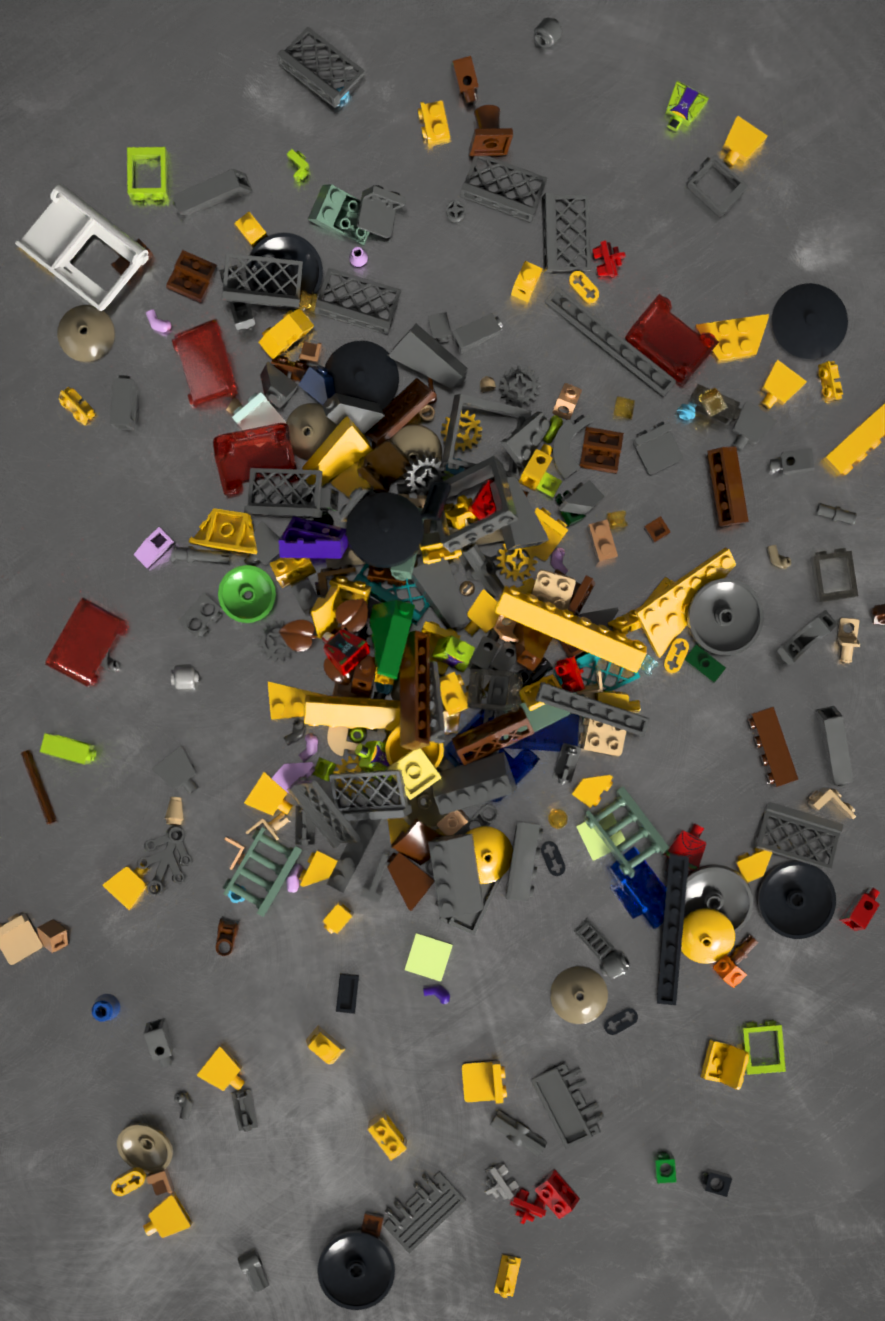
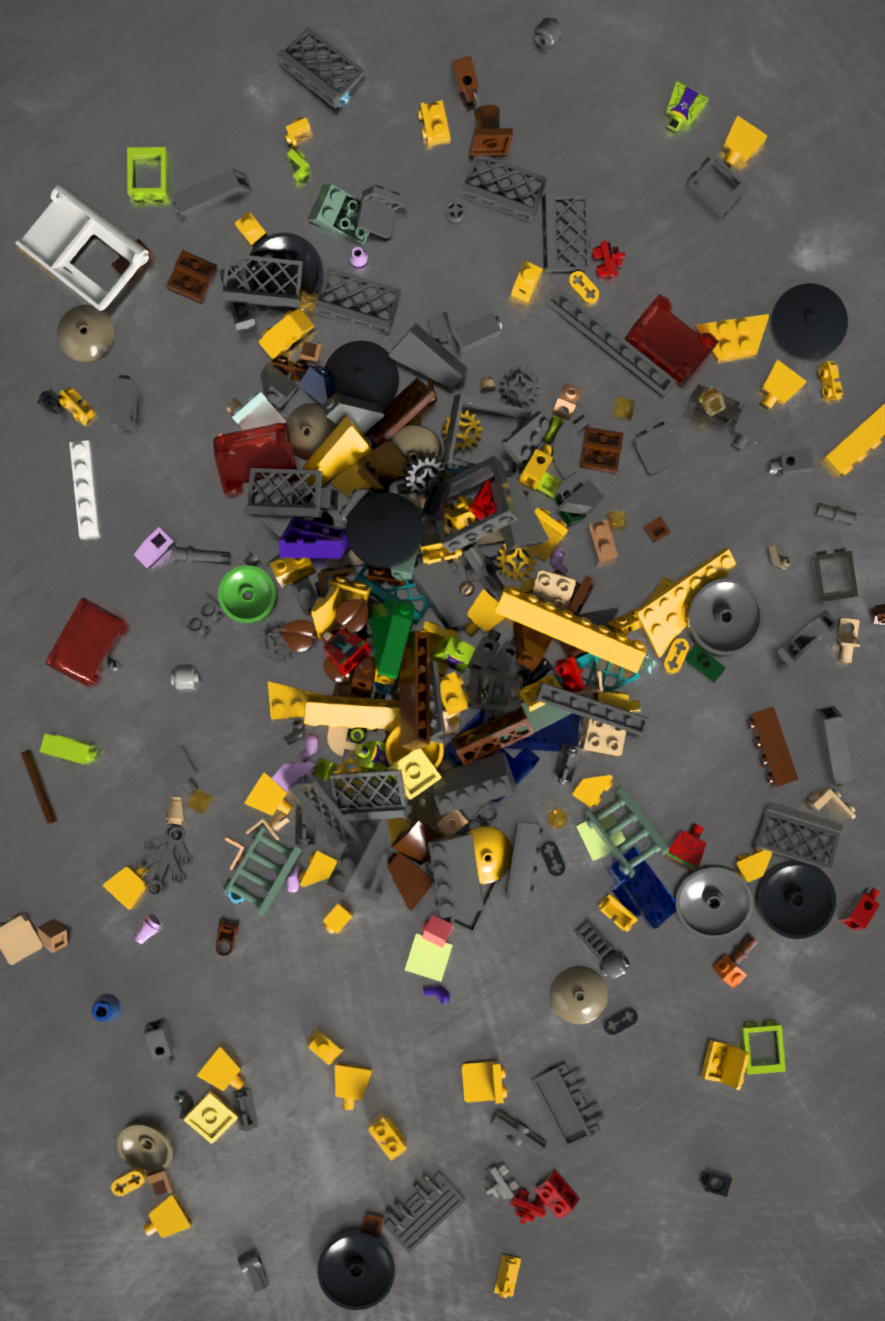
(48, 400): none -> black hinge
(84, 489): none -> white plate
(148, 927): none -> lavender cone
(157, 324): lavender arm -> none
(199, 801): none -> clear yellow slope
(206, 364): clear red windscreen -> none
(210, 1117): none -> light yellow plate
(227, 531): yellow wing -> none
(297, 127): none -> yellow bracket
(347, 993): black tile -> none
(351, 1083): none -> yellow torso
(425, 410): tan hinge -> none
(436, 930): none -> coral brick
(505, 631): light nougat bracket -> none
(624, 918): none -> yellow hinge
(668, 1176): green brick -> none
(673, 928): black plate -> none
(686, 412): medium azure plate -> none
(709, 925): yellow dish -> none
(727, 486): reddish brown brick -> none

